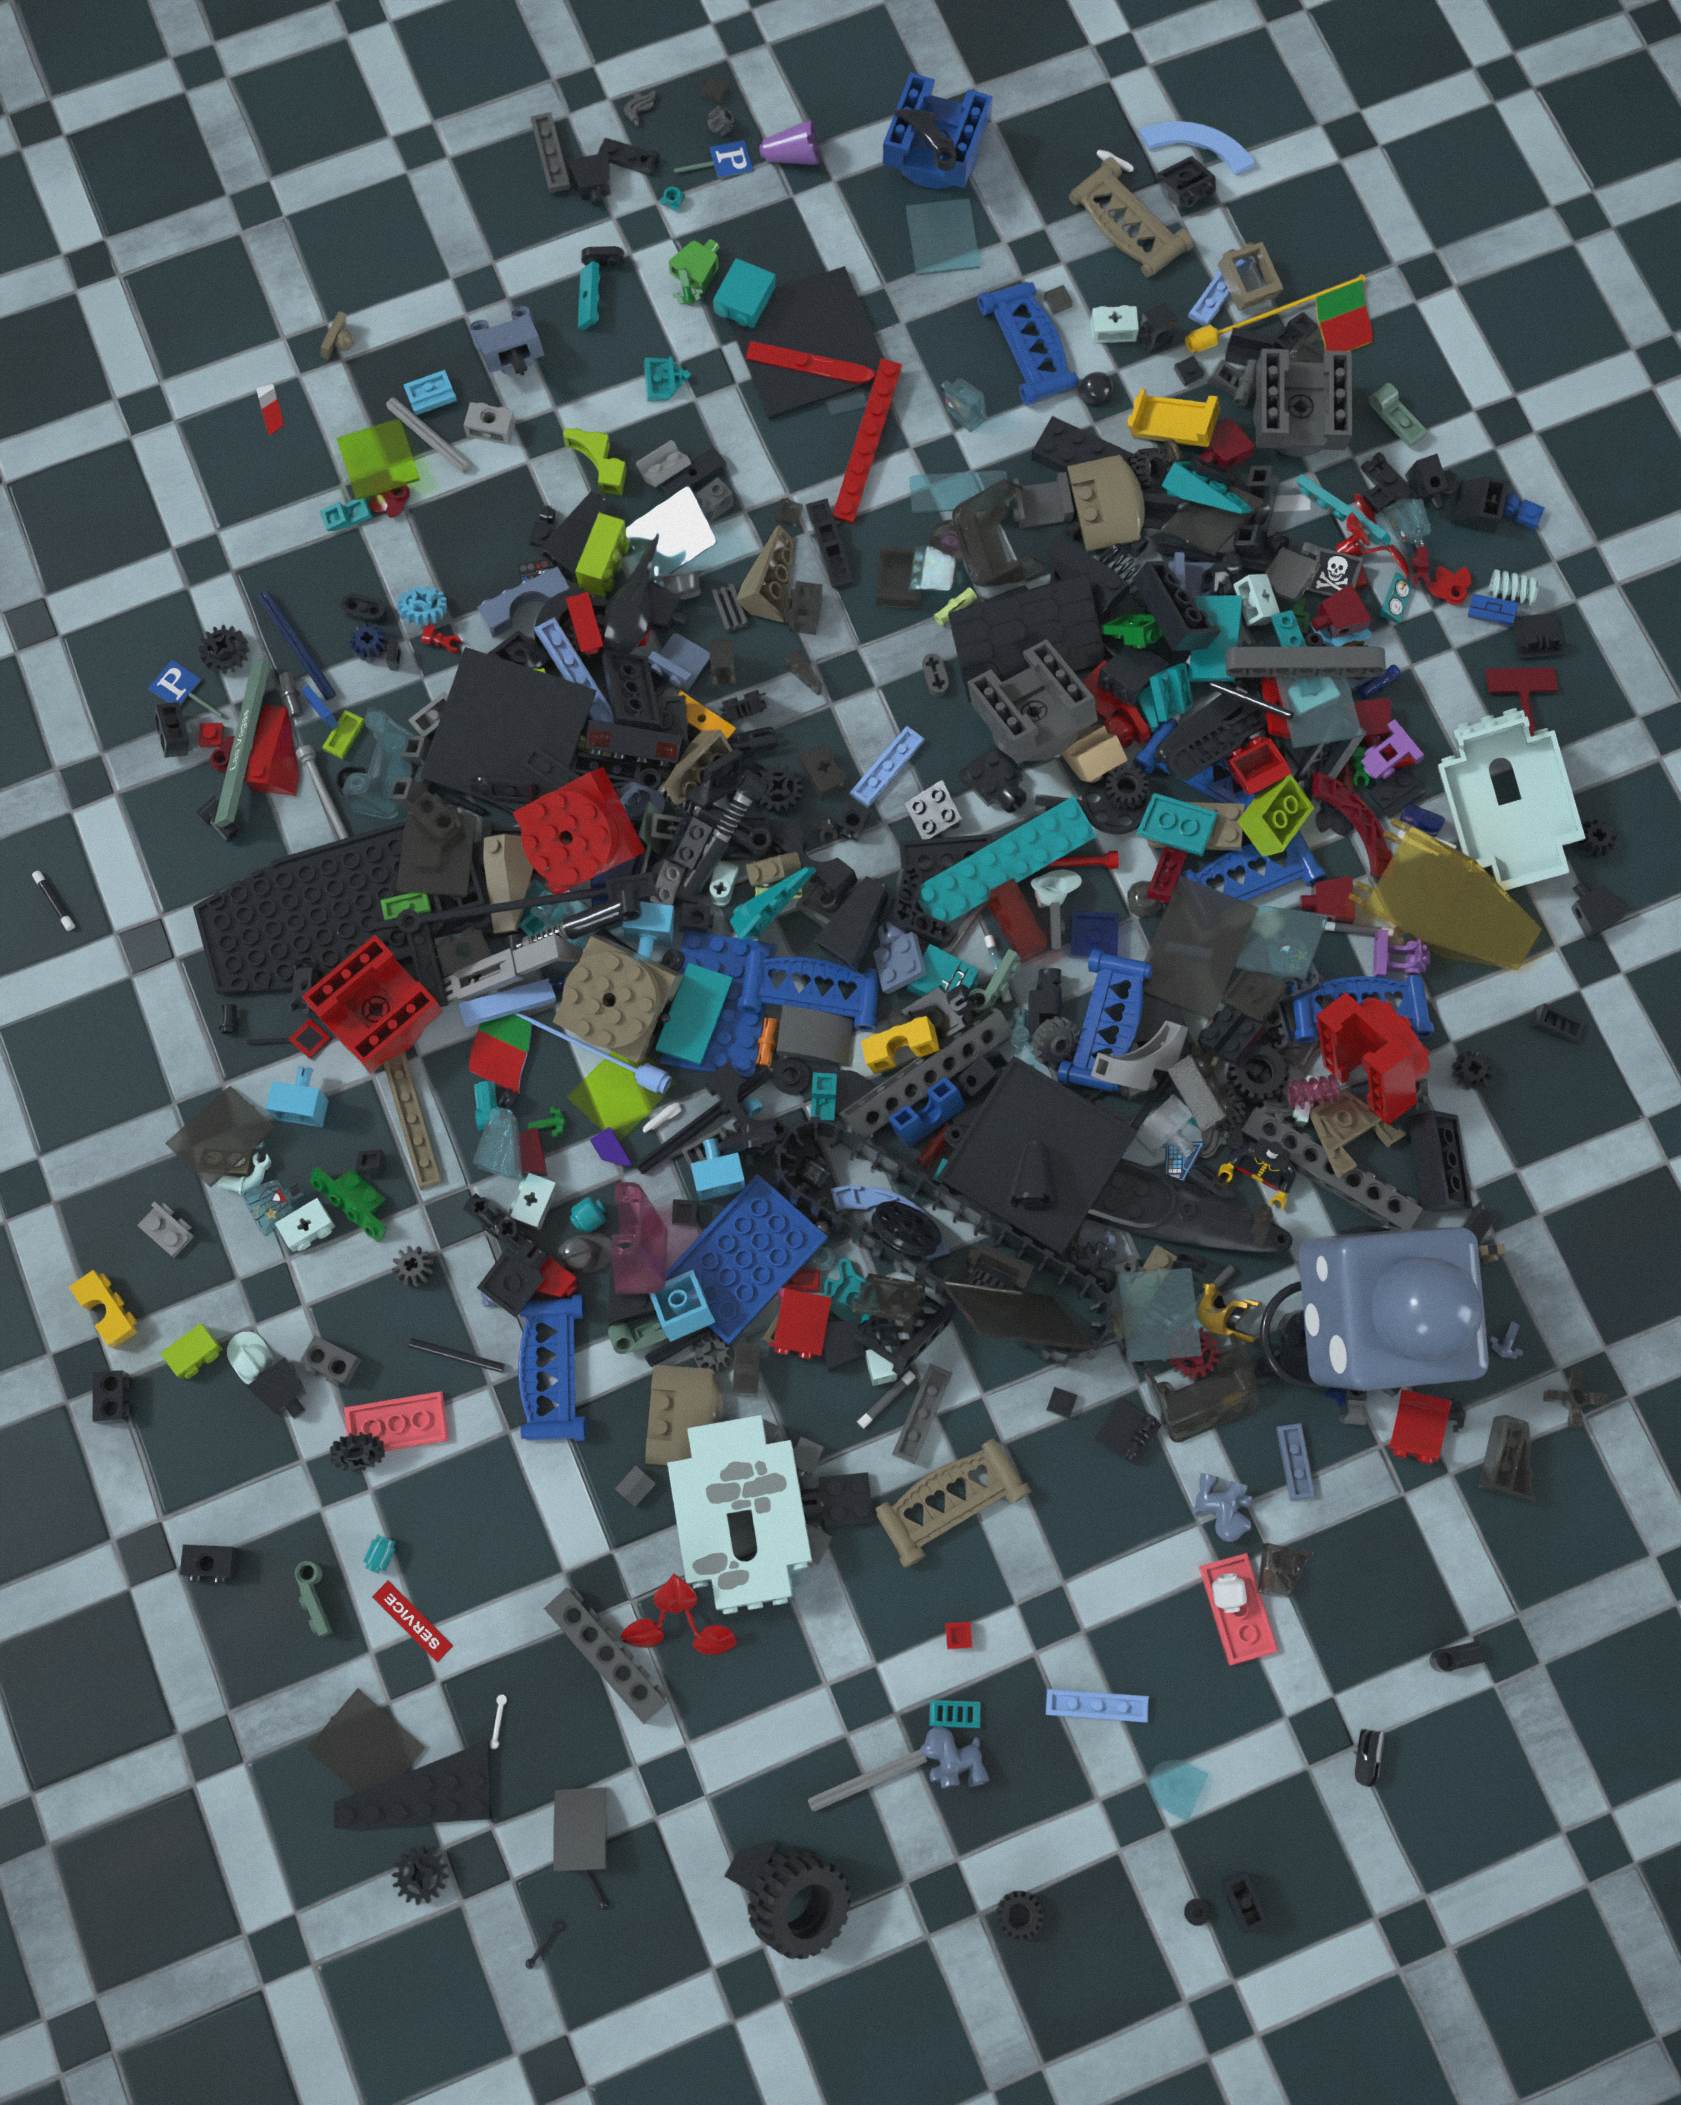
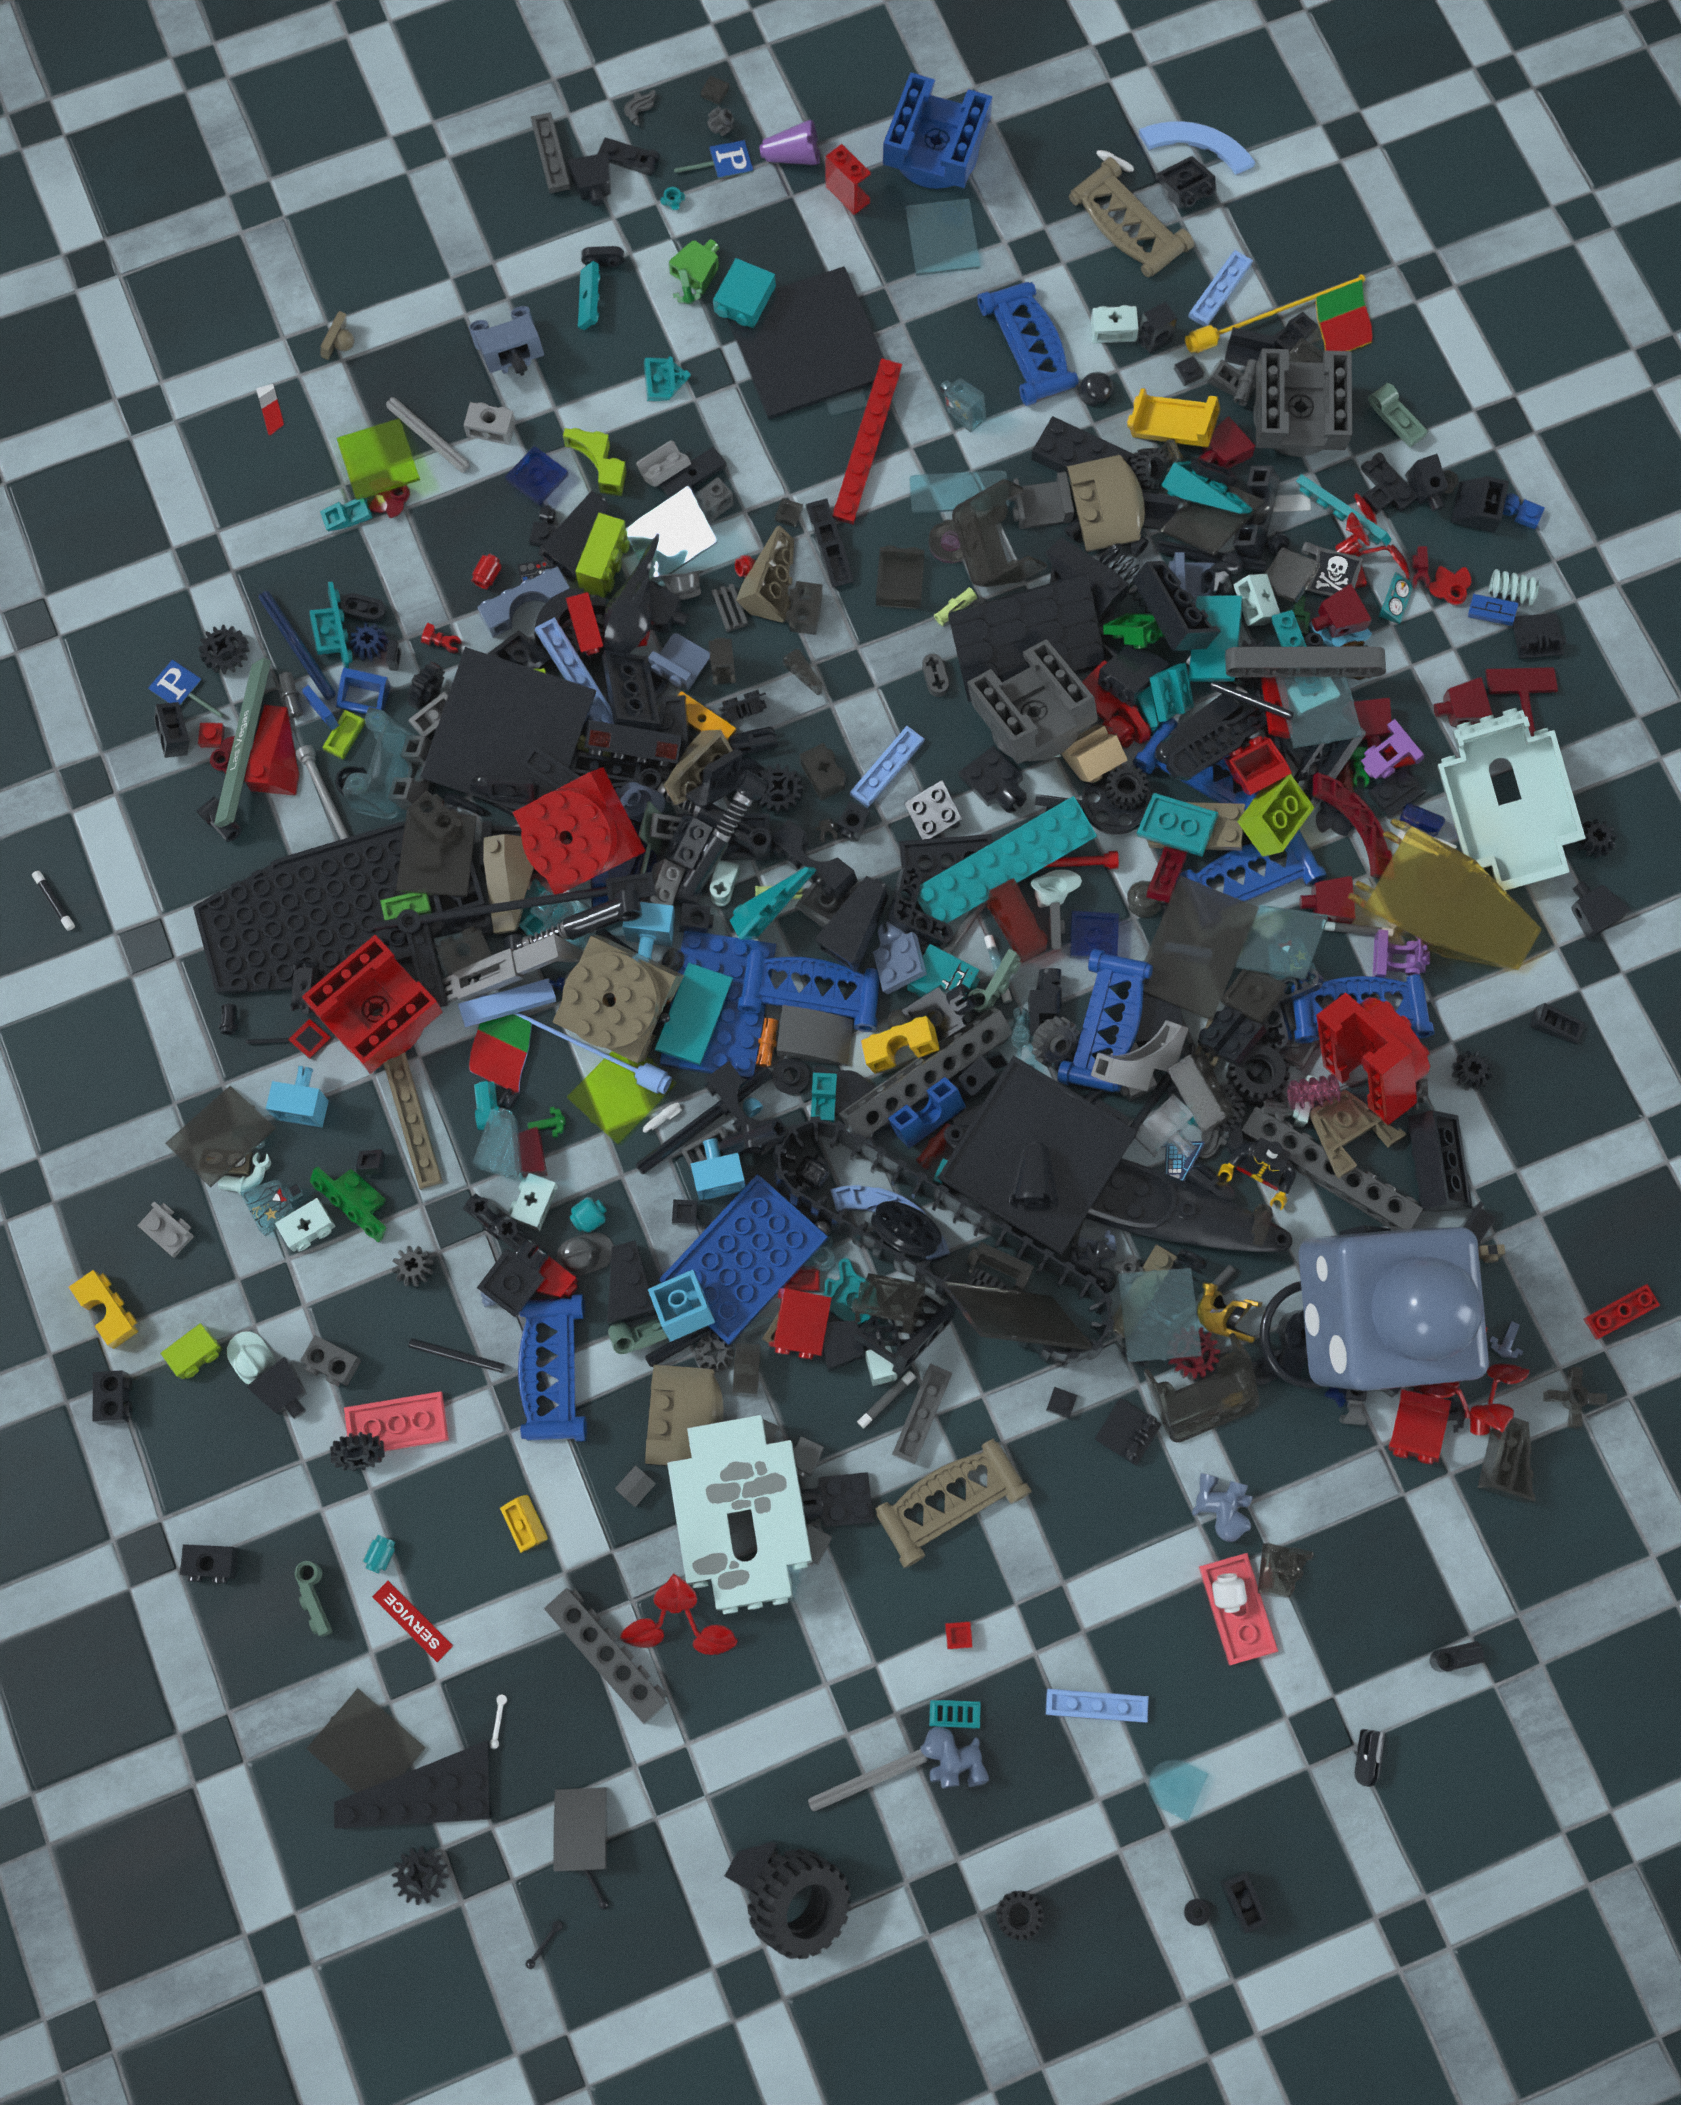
(328, 629): none -> teal bracket
(365, 681): none -> blue tile
(422, 605): medium azure gear -> none
(425, 686): none -> black gear
(430, 392): medium azure plate -> none
(486, 571): none -> red brick
(524, 1523): none -> yellow slope
(536, 475): none -> clear blue plate
(610, 1148): dark purple tile -> none
(644, 1263): clear pink windscreen -> none
(744, 565): none -> red plate
(773, 869): dark tan brick -> none
(808, 363): red piece -> none
(843, 176): none -> red panel
(925, 124): black piece -> none
(933, 570): clear light blue torso -> none
(1058, 299): clear smoke tile -> none
(1233, 281): dark tan window -> none
(1295, 1462): sand blue tile -> none
(1378, 683): clear blue pin -> none
(1409, 521): clear light blue torso -> none
(1464, 703): none -> dark red torso
(1487, 1415): none -> red plant
(1610, 1317): none -> red tile

